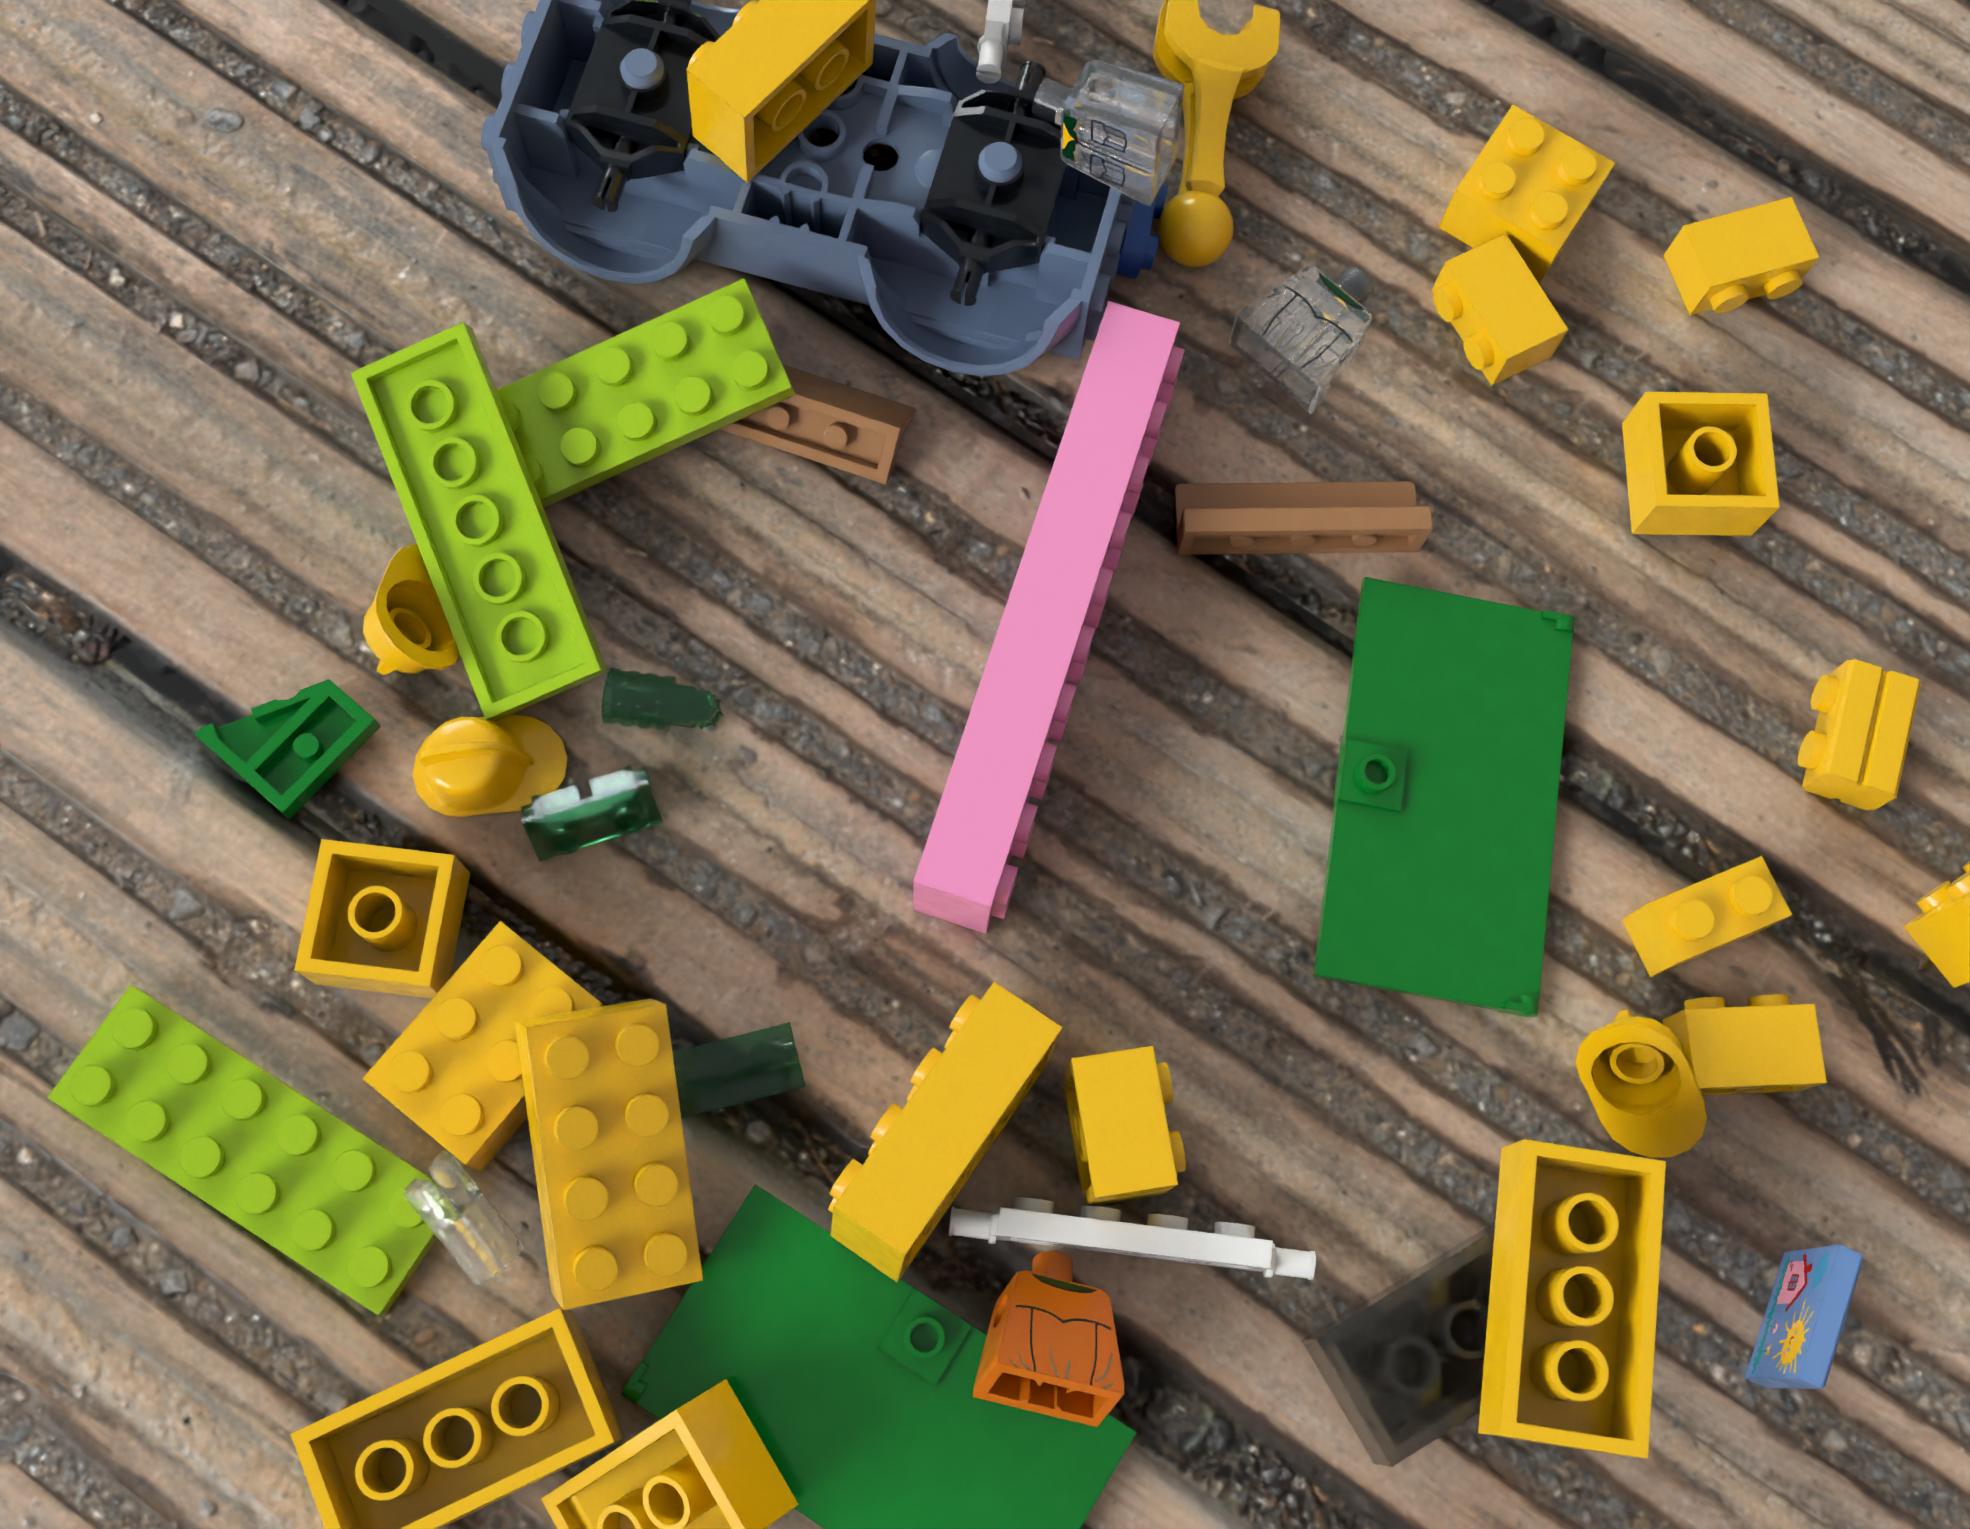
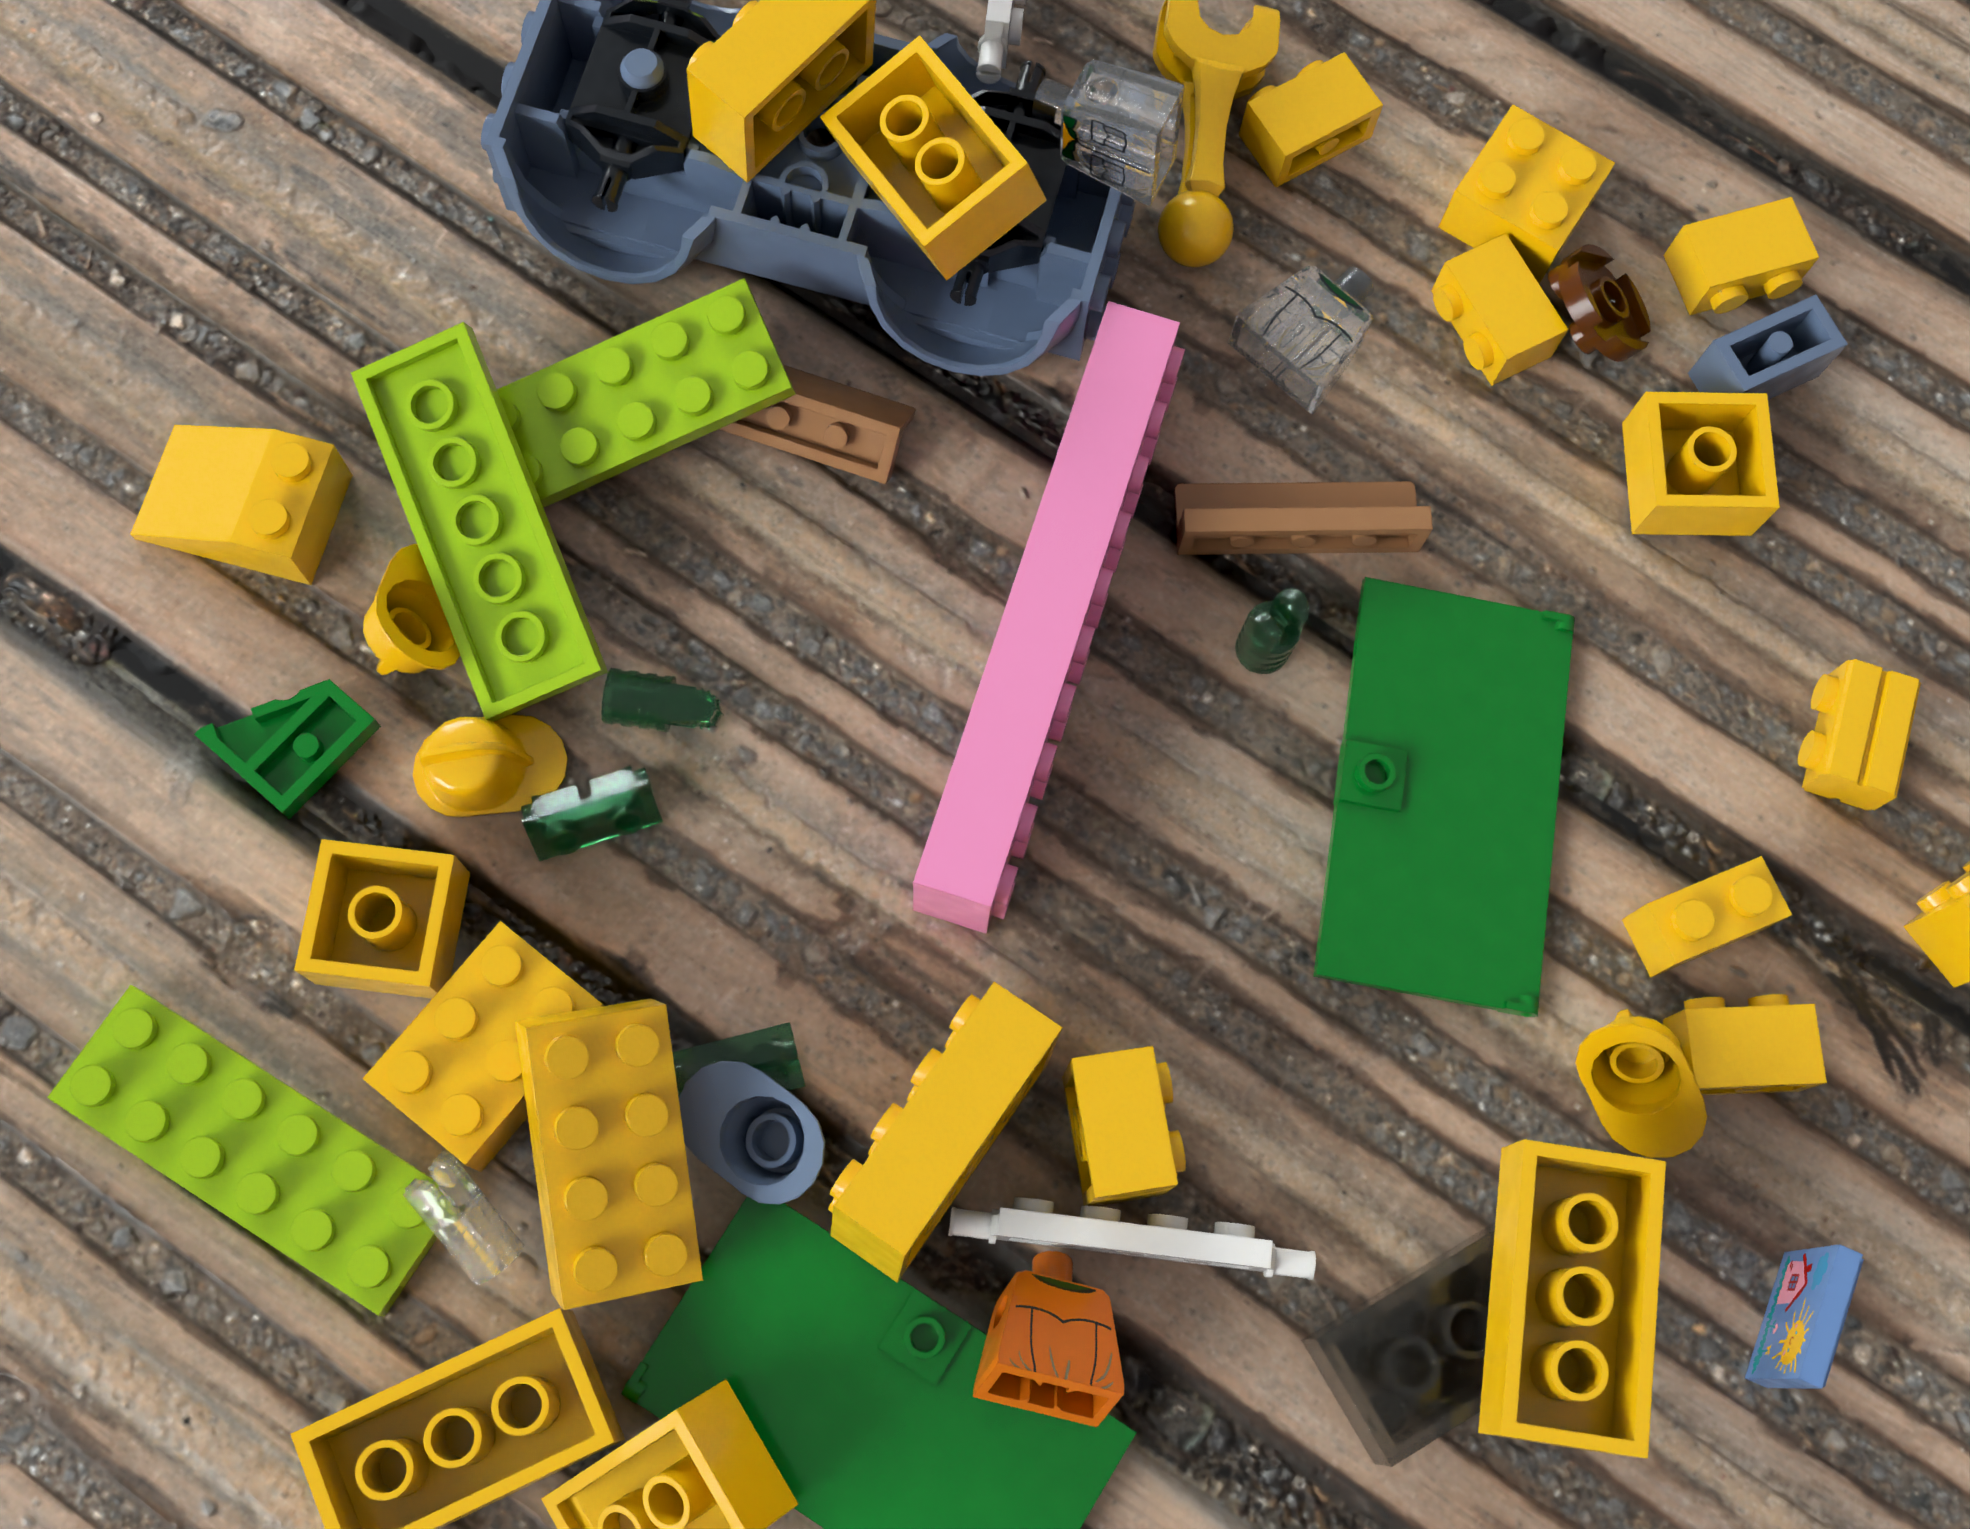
(246, 498): none -> yellow slope
(751, 1132): none -> sand blue piece
(934, 157): none -> yellow brick
(1139, 244): blue plate -> none
(1272, 632): none -> clear green hinge
(1309, 118): none -> yellow brick
(1604, 309): none -> reddish brown plate
(1771, 352): none -> sand blue brick

